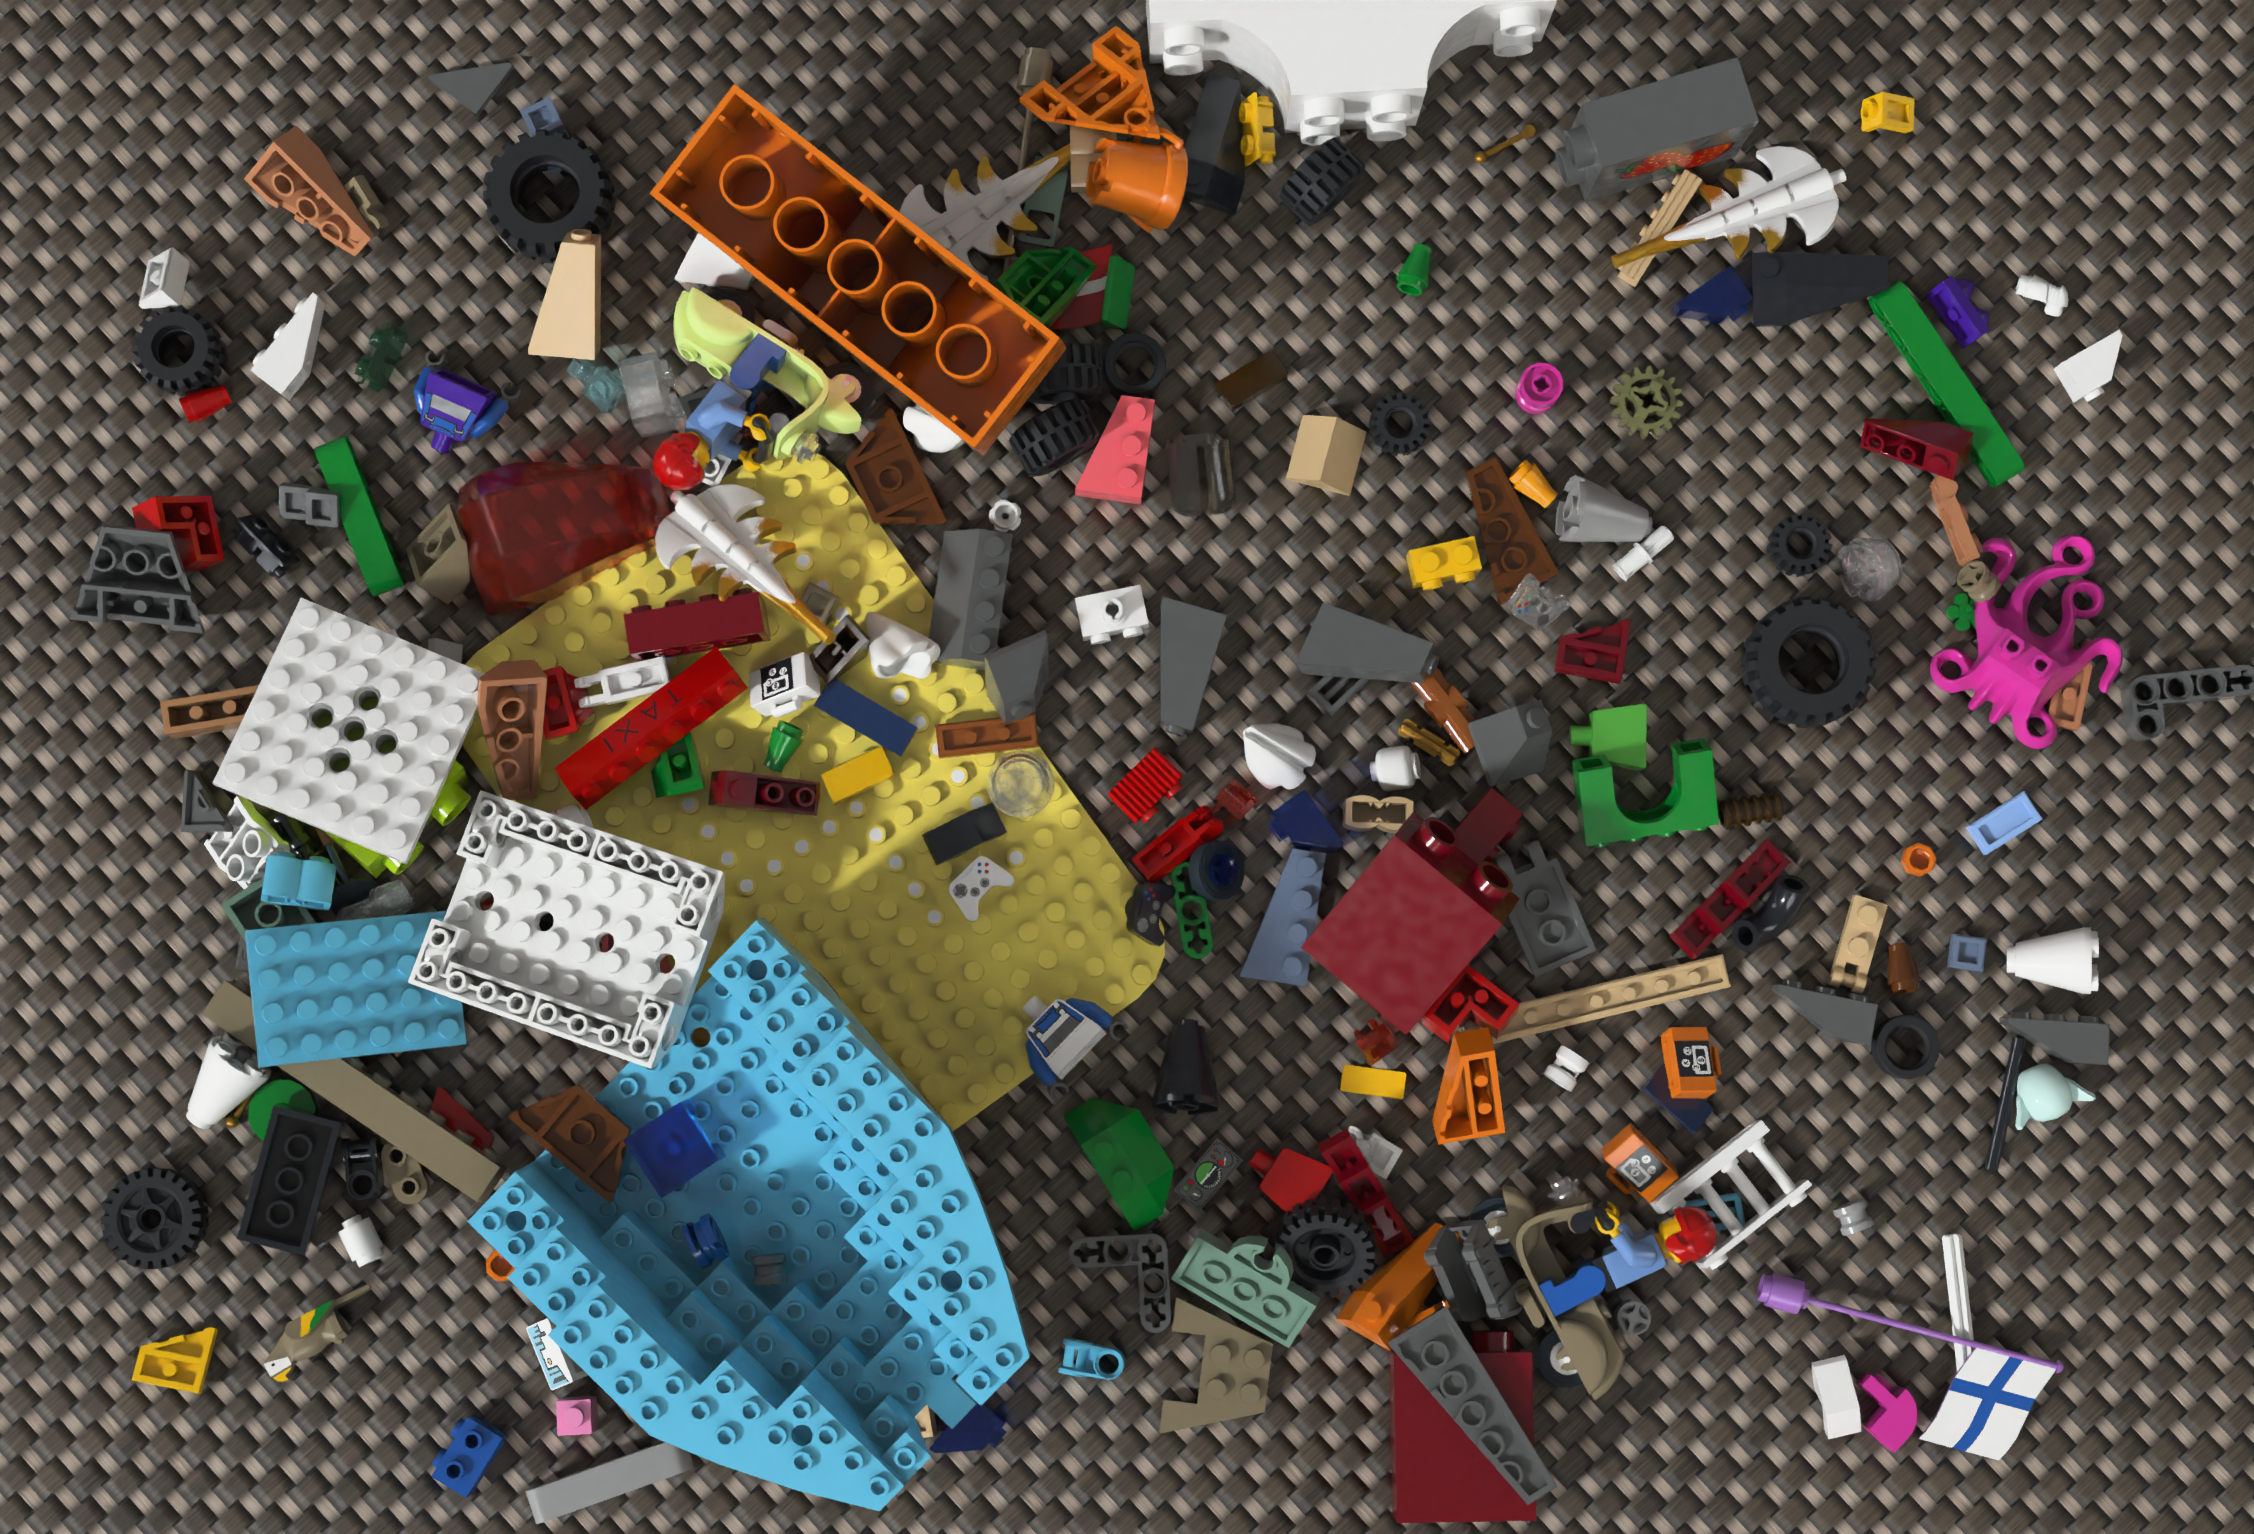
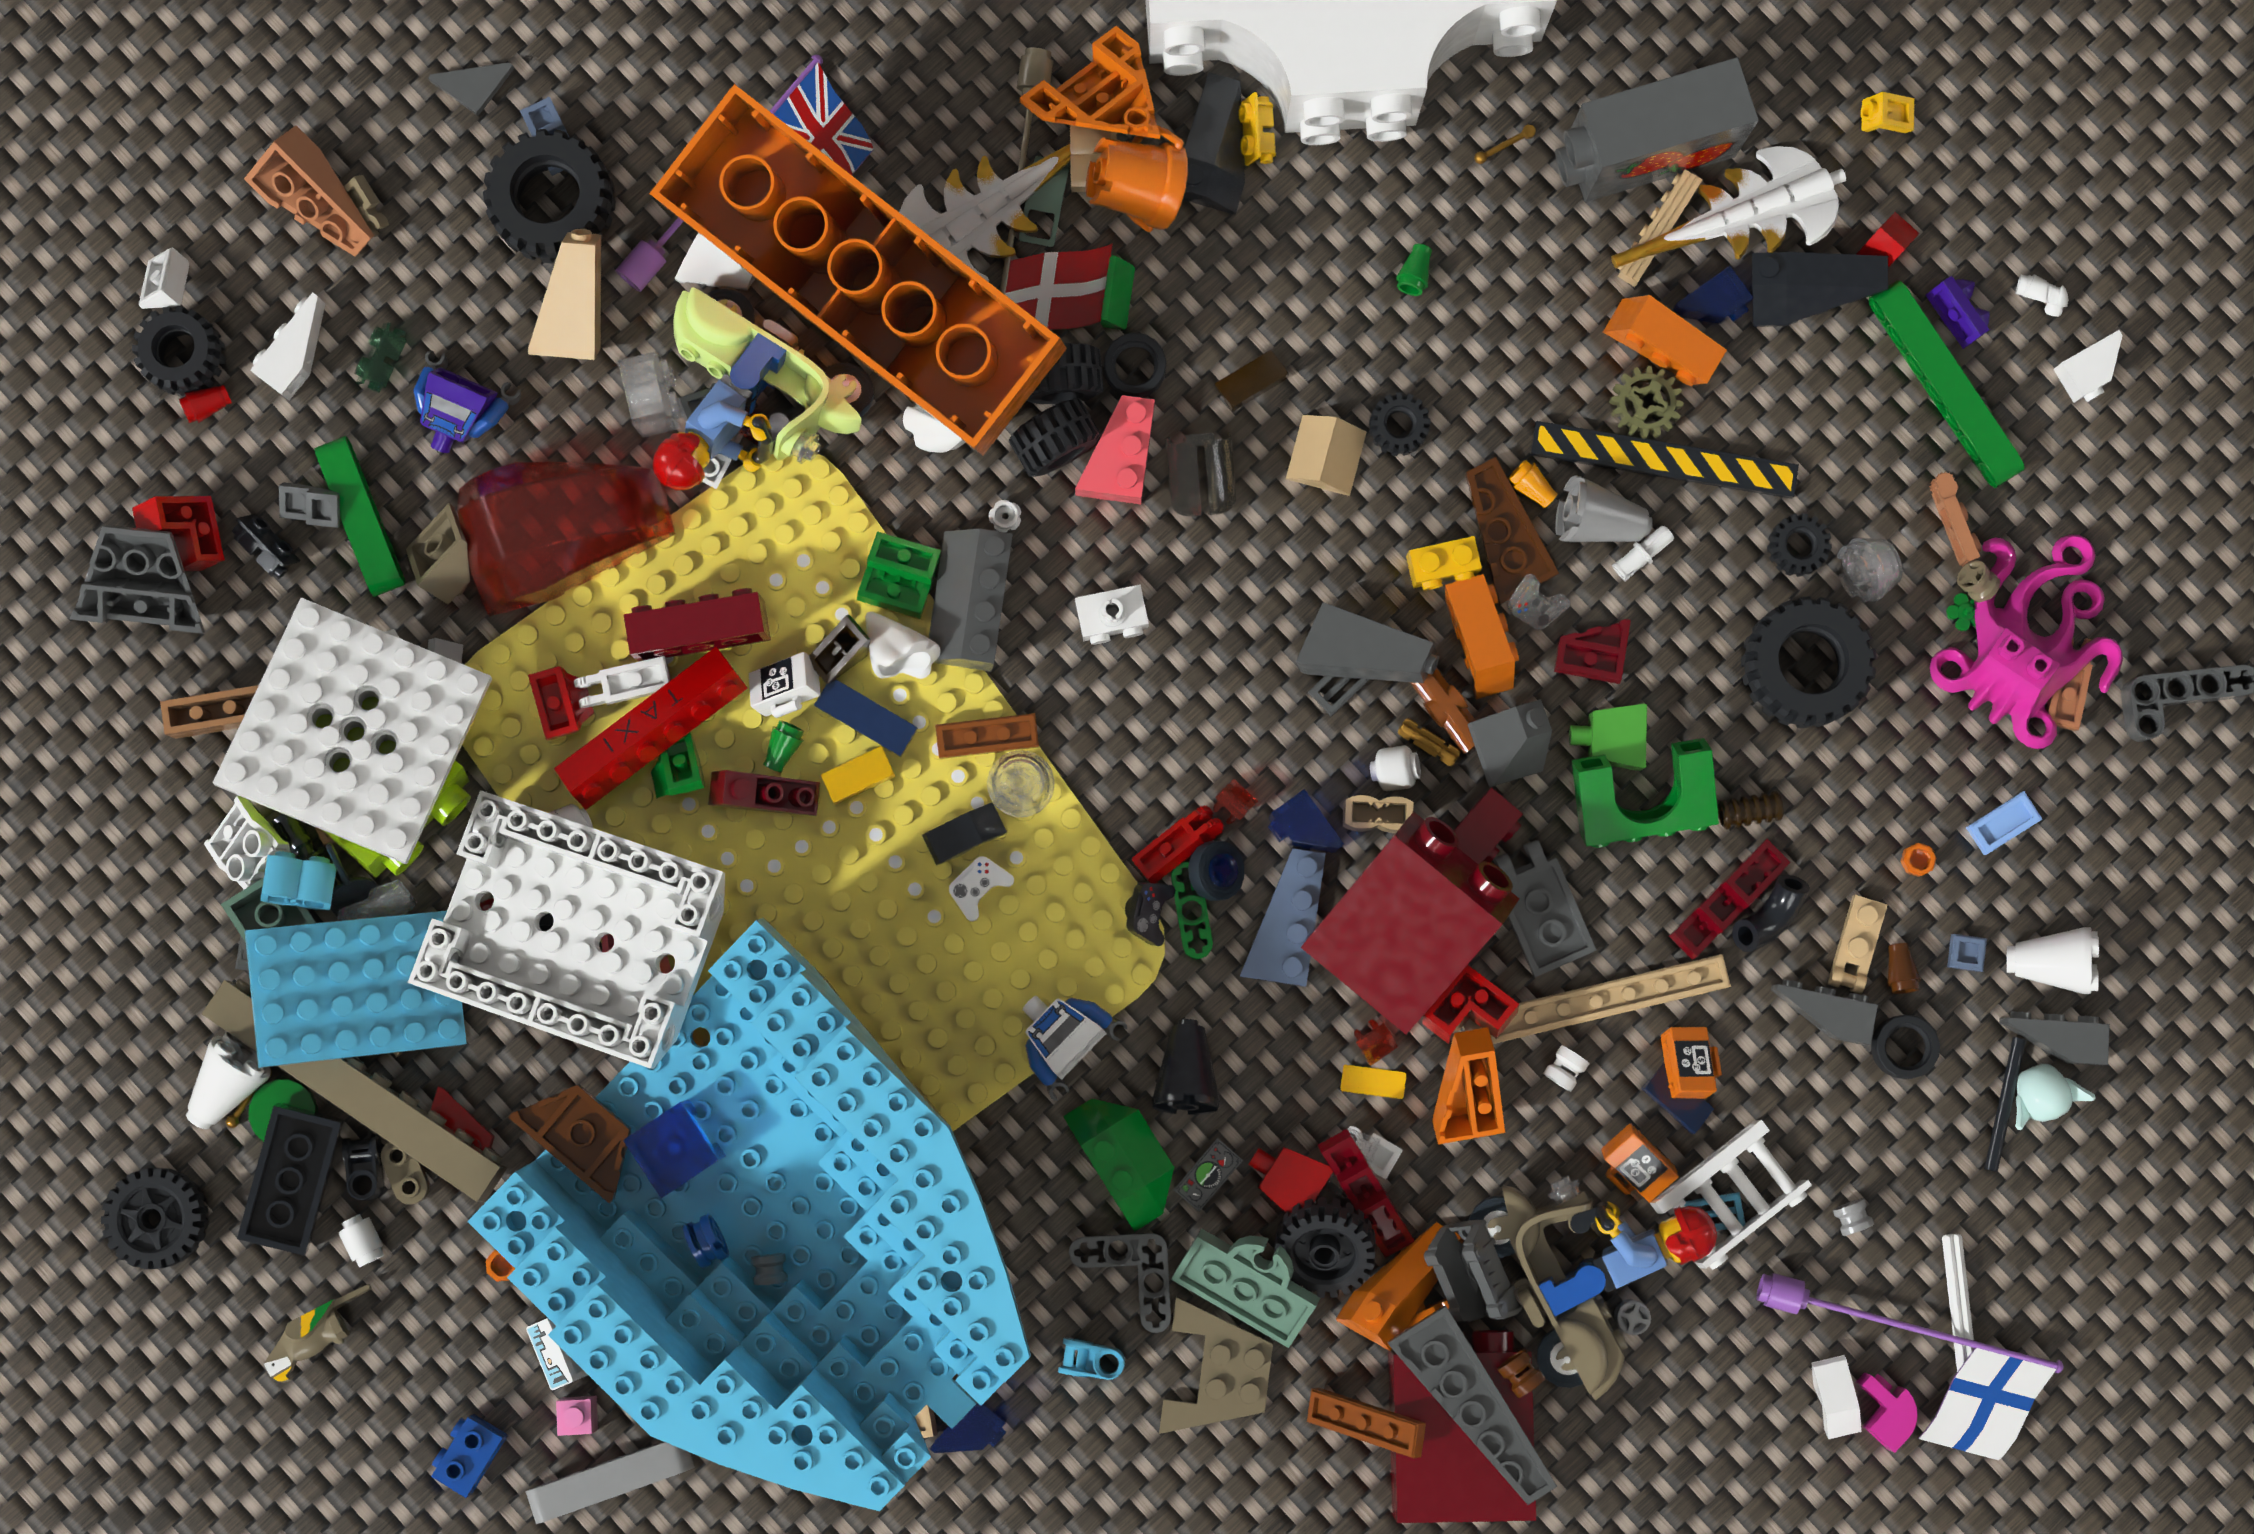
(178, 1362): yellow wing -> none
(200, 809): dark grey tile -> none
(512, 721): nougat wedge -> none
(601, 384): clear light blue plate -> none
(711, 526): white animal -> none
(812, 112): none -> flag
(820, 602): dark tan tile -> none
(892, 478): reddish brown wing -> none
(898, 575): none -> green slope
(1018, 676): dark grey slope -> none
(1046, 281): green wedge -> none
(1146, 786): red brick -> none
(1186, 657): dark grey slope -> none
(1277, 755): white hat -> none
(1322, 181): black tyre -> none
(1366, 1422): none -> dark orange tile
(1482, 635): none -> orange wedge
(1526, 1376): none -> reddish brown wheel
(1539, 388): dark pink wheel -> none
(1664, 459): none -> tile
(1665, 339): none -> orange wedge
(1890, 239): none -> red slope
(1922, 444): dark red slope -> none

